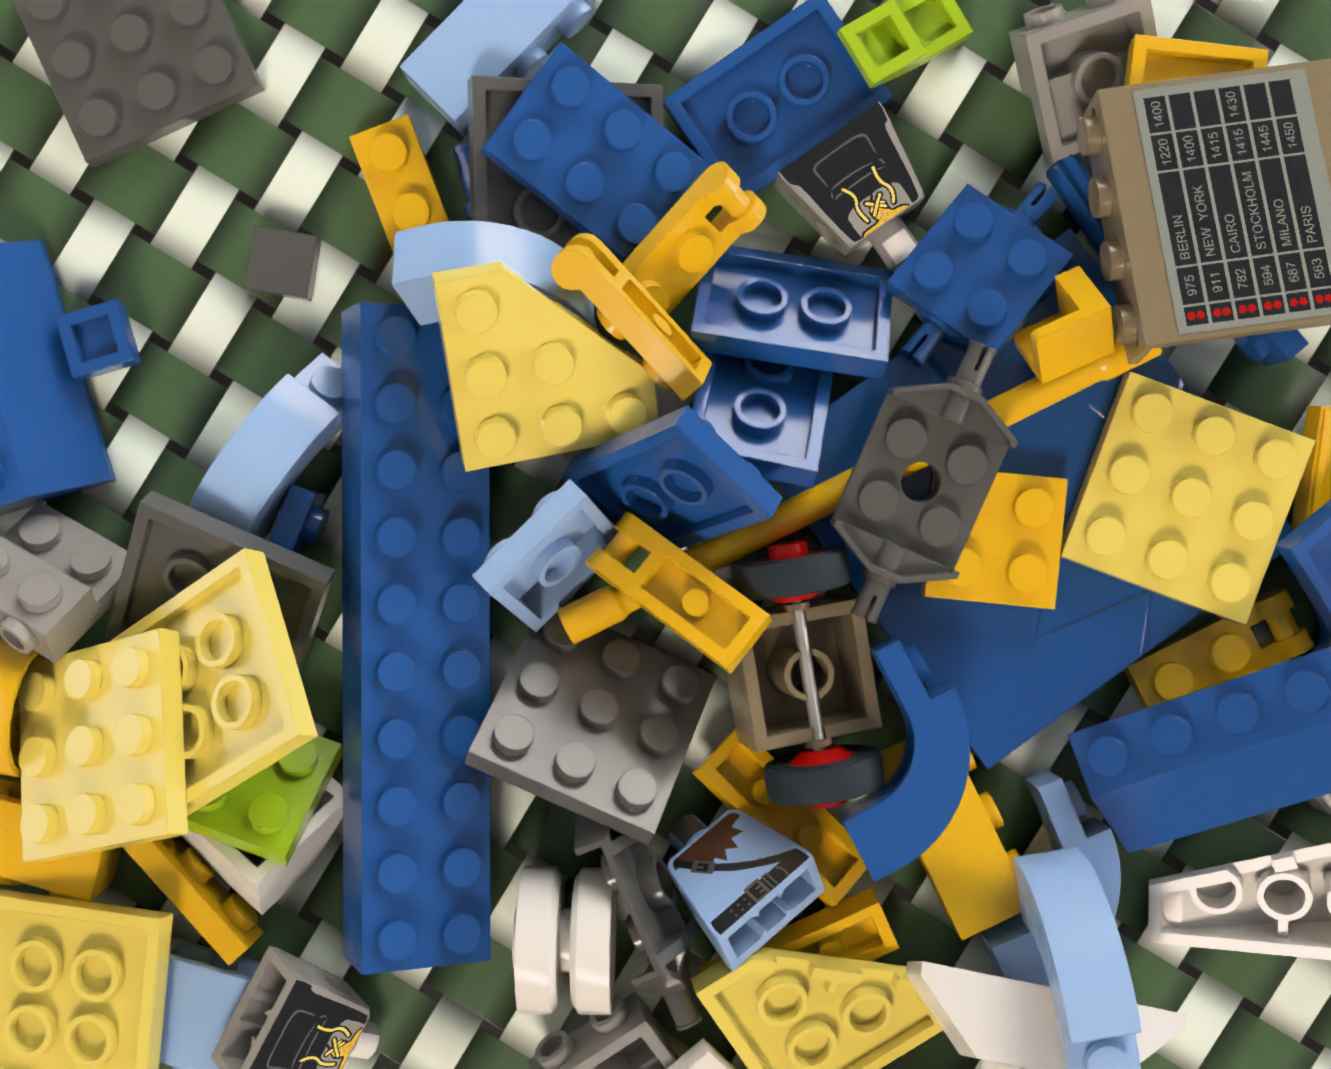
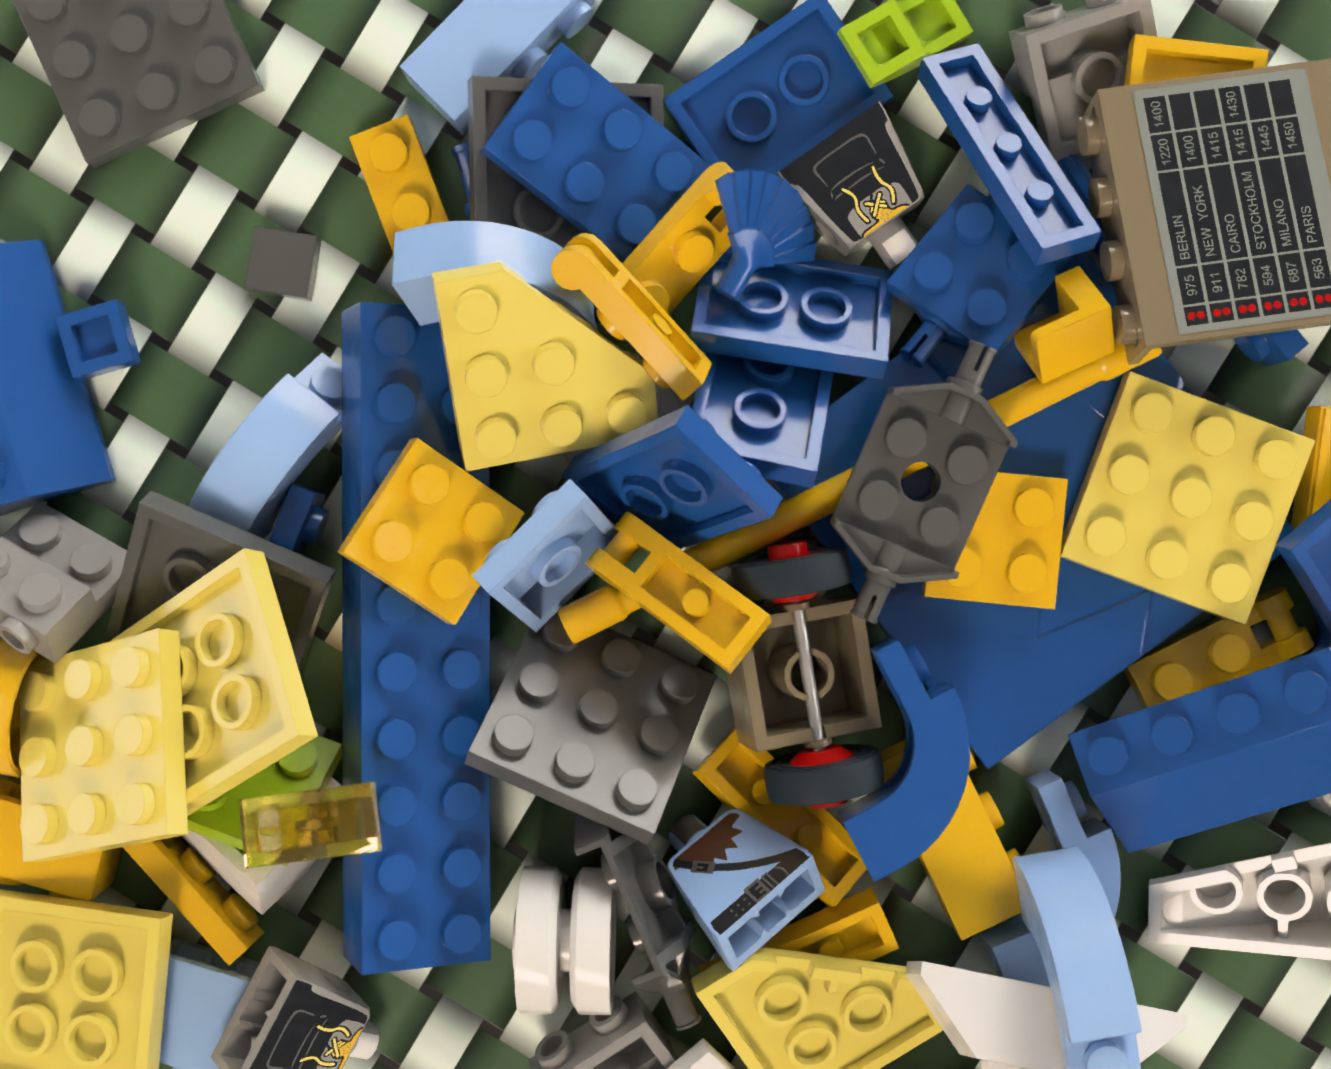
(310, 825): none -> clear yellow slope
(430, 530): none -> yellow plate
(764, 224): none -> blue hand
(1008, 155): none -> plate

